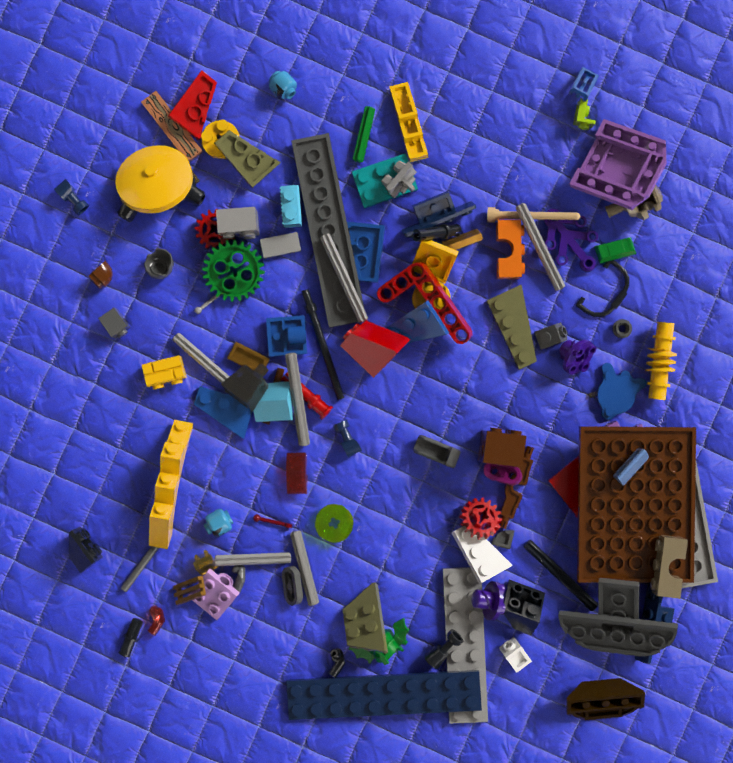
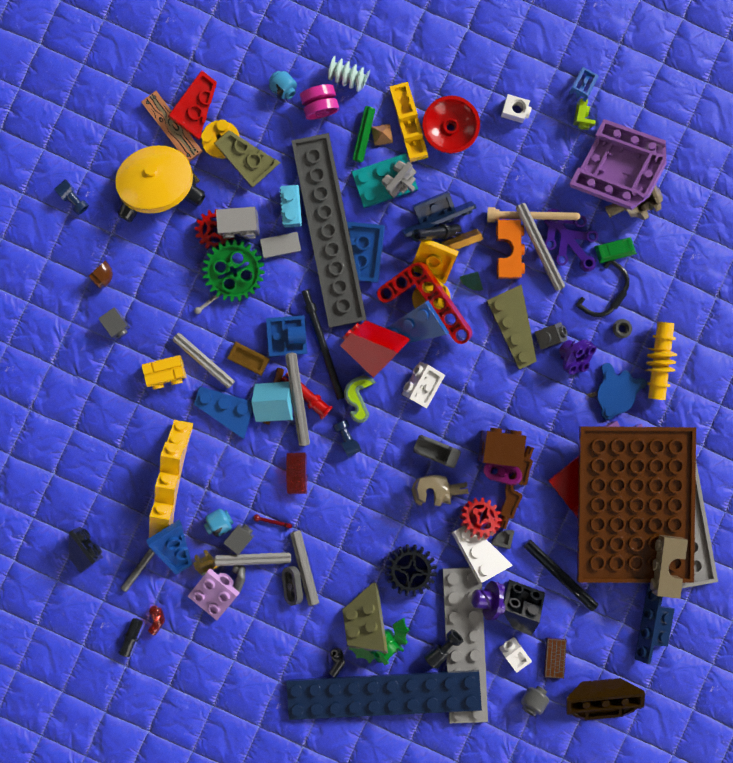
(159, 264): dark grey hair -> none
(171, 547): none -> blue wing
(179, 592): pearl gold tile -> none
(239, 538): none -> dark grey brick
(247, 385): clear smoke torso -> none
(319, 101): none -> dark pink wheel
(328, 532): clear neon green plate -> none
(344, 278): light grey axle -> none
(347, 74): none -> light aqua piece
(354, 397): none -> animal
(382, 134): none -> medium nougat slope
(401, 568): none -> black gear
(423, 384): none -> white bracket
(442, 489): none -> dark tan piece
(454, 112): none -> red dish
(472, 281): none -> tile
(508, 112): none -> white brick
(535, 701): none -> dark grey head
(555, 658): none -> reddish brown tile
(618, 623): dark grey plate -> none
(631, 466): medium blue slope -> none

